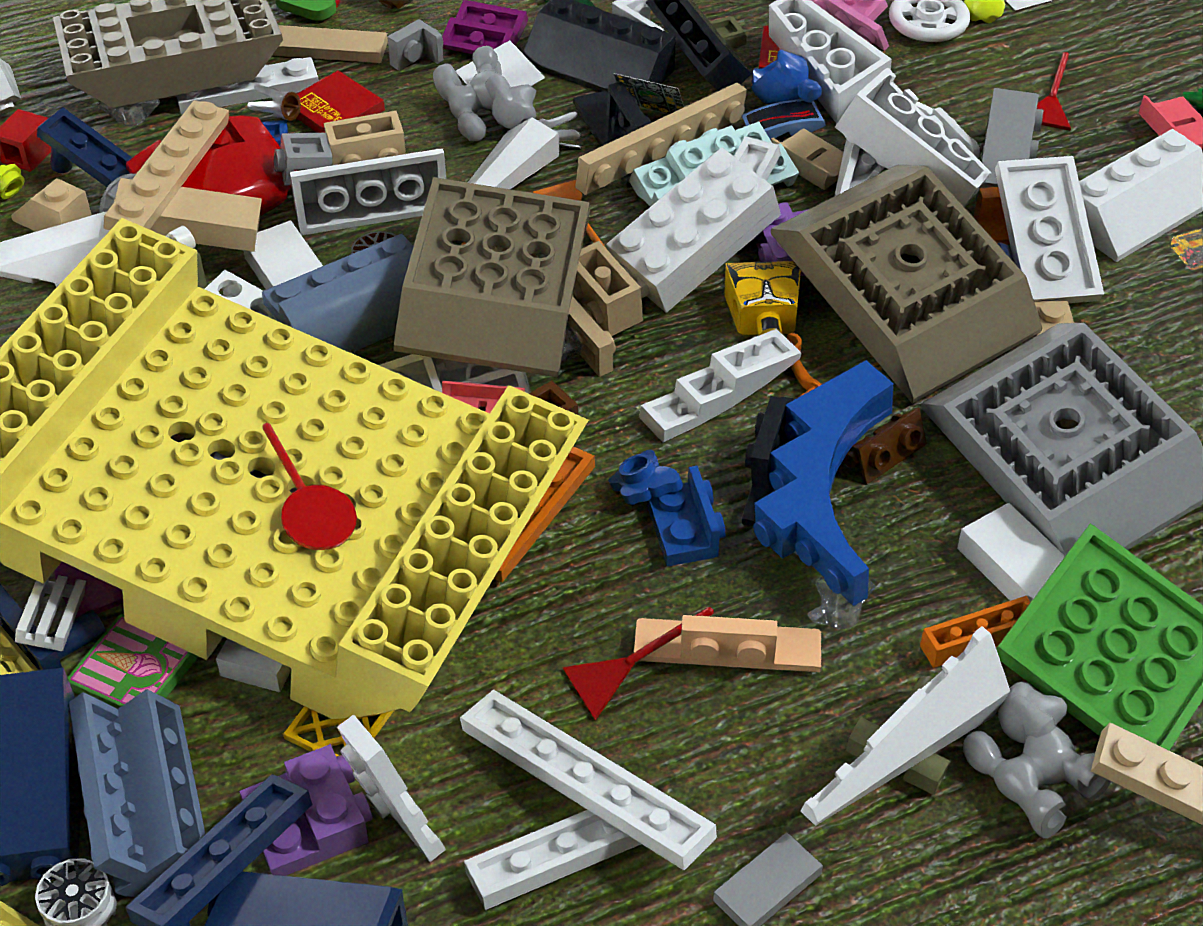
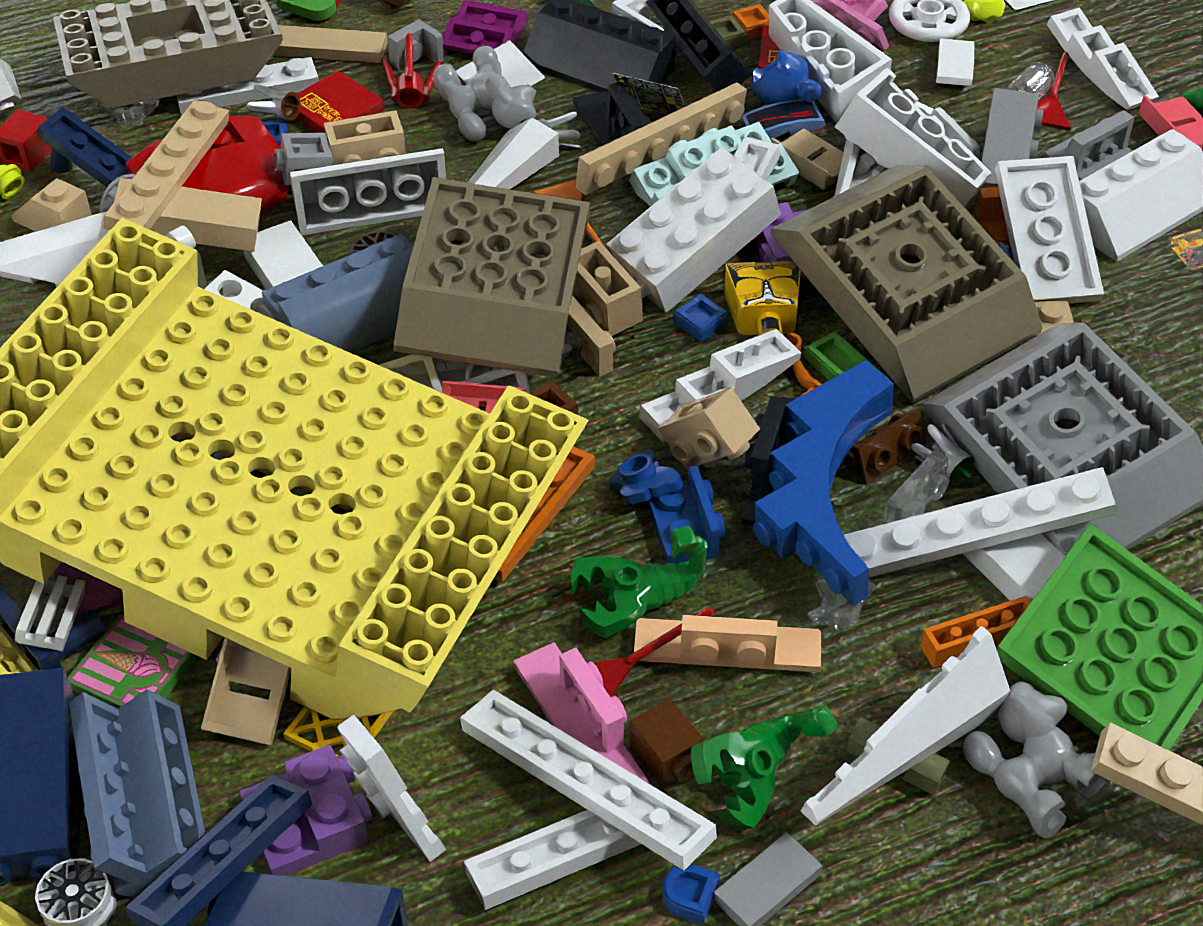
(240, 713): none -> tan piece
(313, 514): red piece -> none
(409, 88): none -> red plant
(577, 703): none -> bright pink bracket
(638, 587): none -> green animal
(664, 743): none -> reddish brown brick
(690, 892): none -> blue tile
(701, 317): none -> blue tile
(709, 429): none -> tan brick
(750, 761): none -> green animal
(752, 20): none -> orange tile
(833, 356): none -> bright green tile
(925, 484): none -> clear plate
(955, 62): none -> white slope
(959, 460): none -> flat silver piece
(984, 522): none -> white plate
(1034, 79): none -> clear piece
(1097, 145): none -> light grey bracket
(1105, 64): none -> white slope

